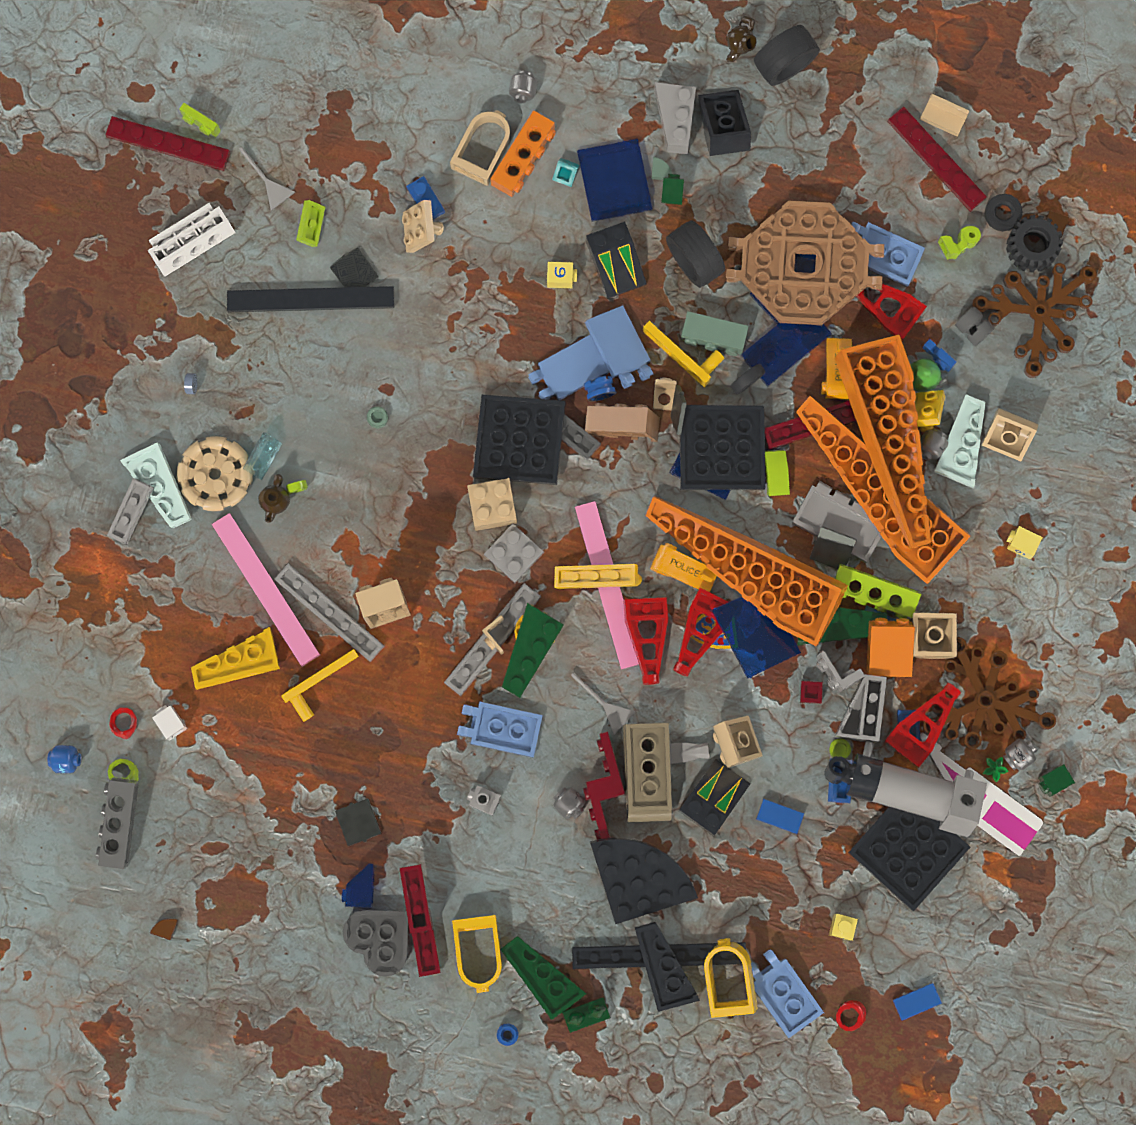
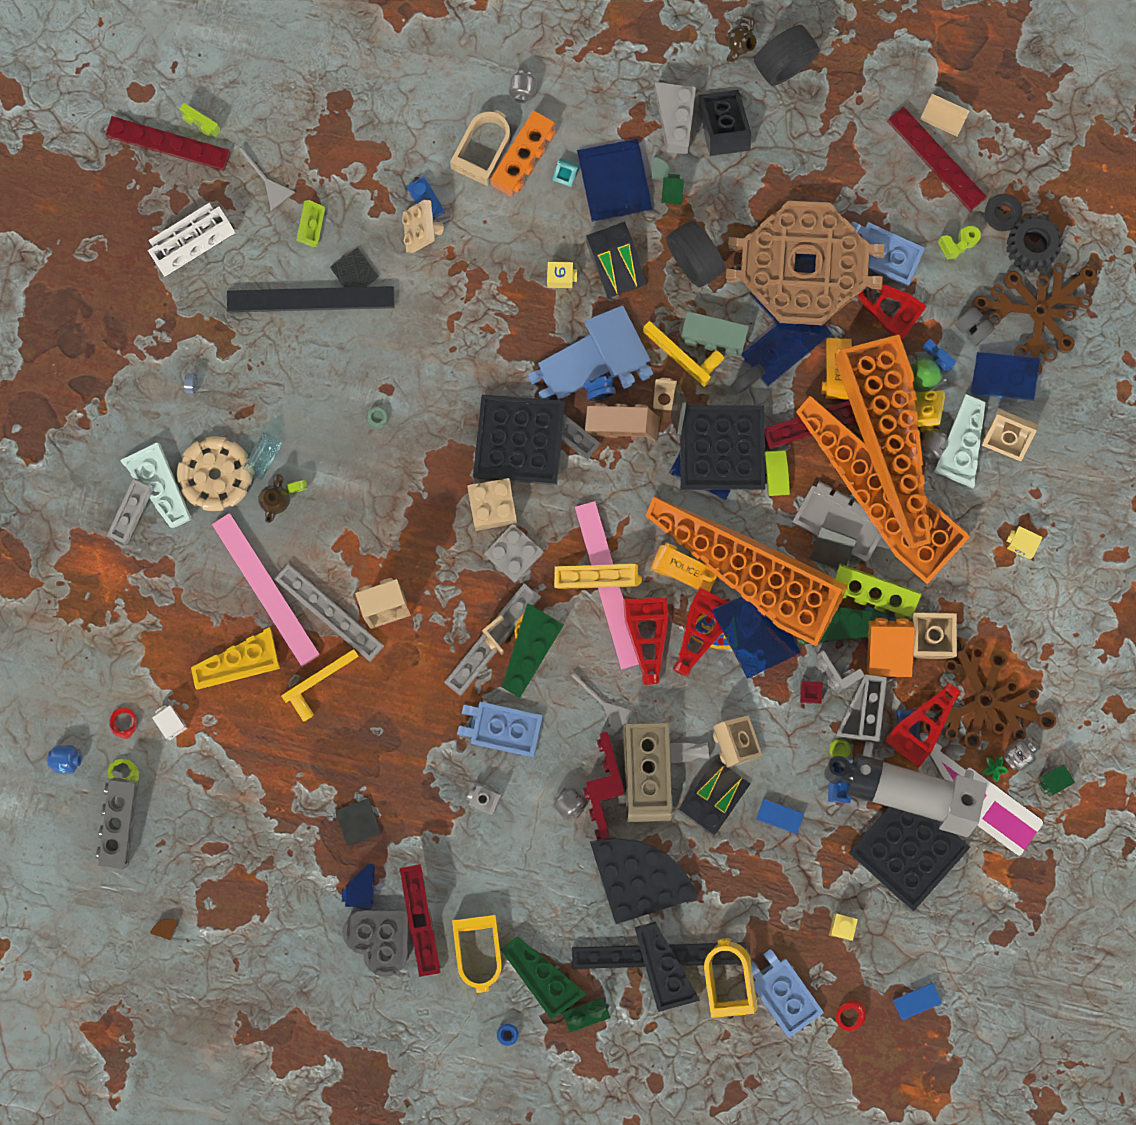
(1005, 376): none -> clear blue tile

